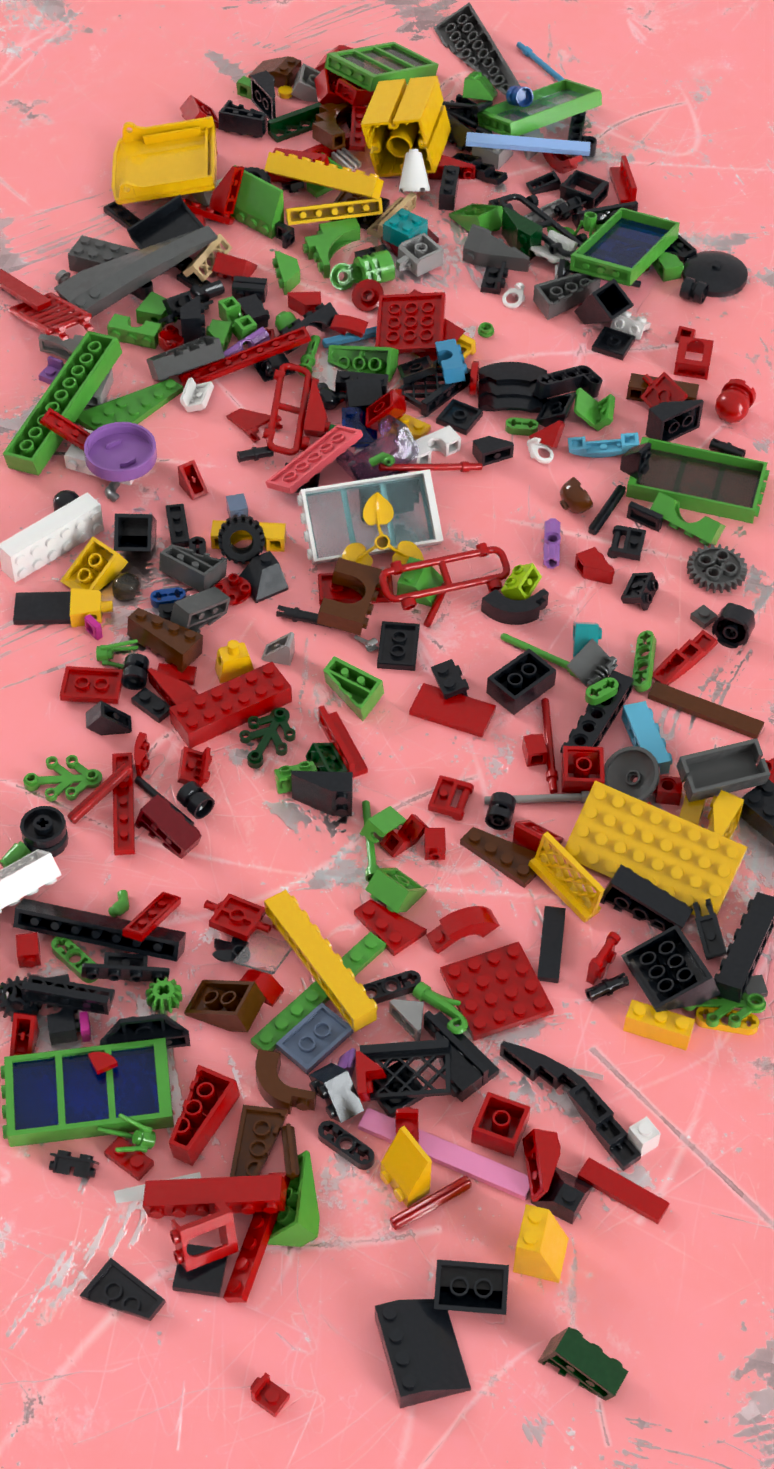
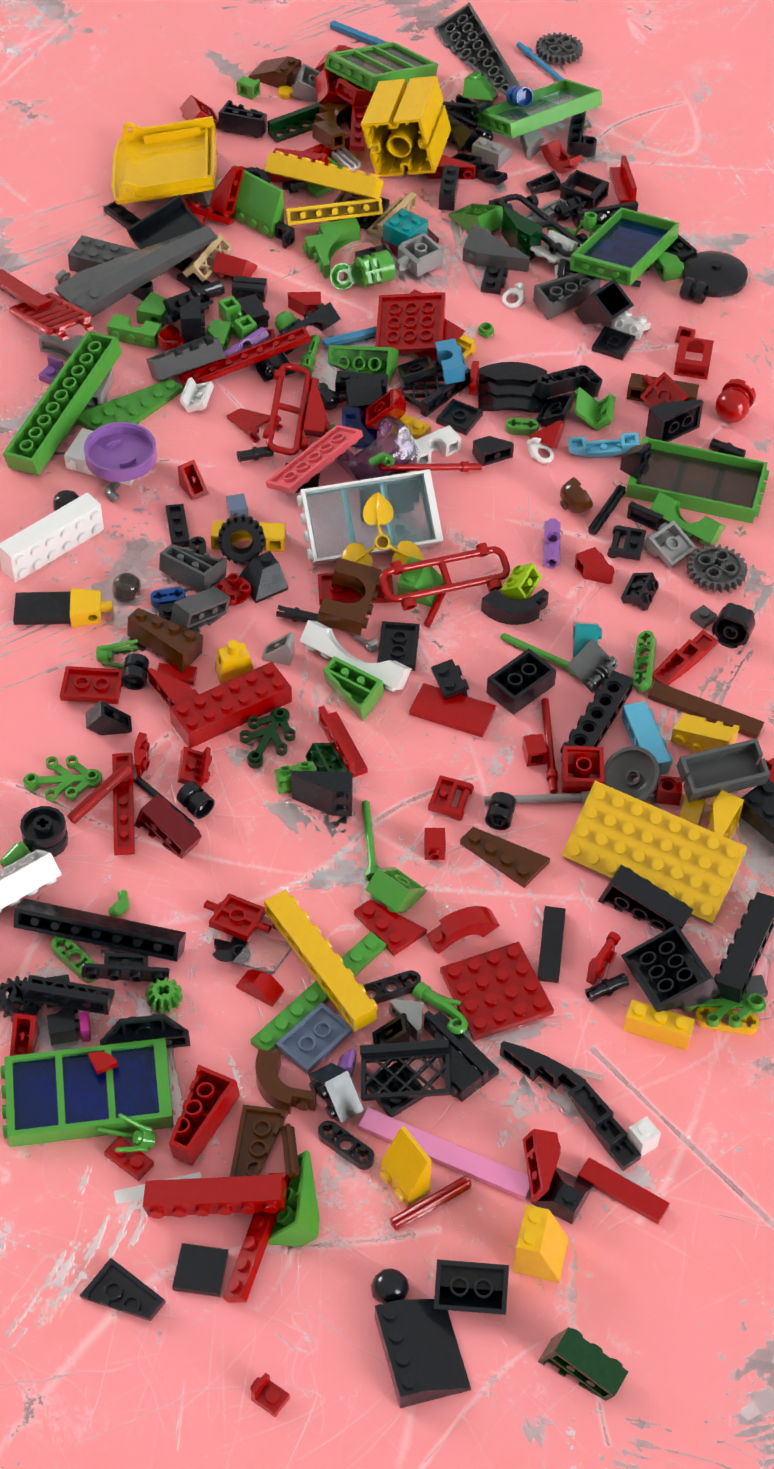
(28, 950): red brick -> none
(64, 1162): black hinge -> none
(65, 428): red tile -> none
(93, 627): dark pink tile -> none
(94, 567): yellow slope -> none
(134, 532): black slope -> none
(151, 705): black plate -> none
(151, 916): red tile -> none
(183, 1234): red panel -> none
(226, 1004): reddish brown slope -> none
(263, 93): black slope -> none
(287, 271): bright green slope -> none
(321, 638): none -> white arch
(349, 324): red slope -> none
(357, 34): none -> dark azure axle
(363, 290): red dish -> none
(366, 1072): red slope -> none
(382, 824): bright green hinge -> none
(389, 1285): none -> black hair
(393, 1031): none -> black slope
(400, 840): red slope -> none
(409, 1118): red bracket -> none
(414, 173): white cone -> none
(500, 1124): red brick -> none
(528, 144): light blue tile -> none
(529, 834): red slope -> none
(556, 876): yellow fence -> none
(559, 48): none -> dark grey gear
(600, 689): bright green beam -> none
(669, 544): none -> light grey plate
(699, 735): none -> yellow wedge
(710, 931): black hinge -> none

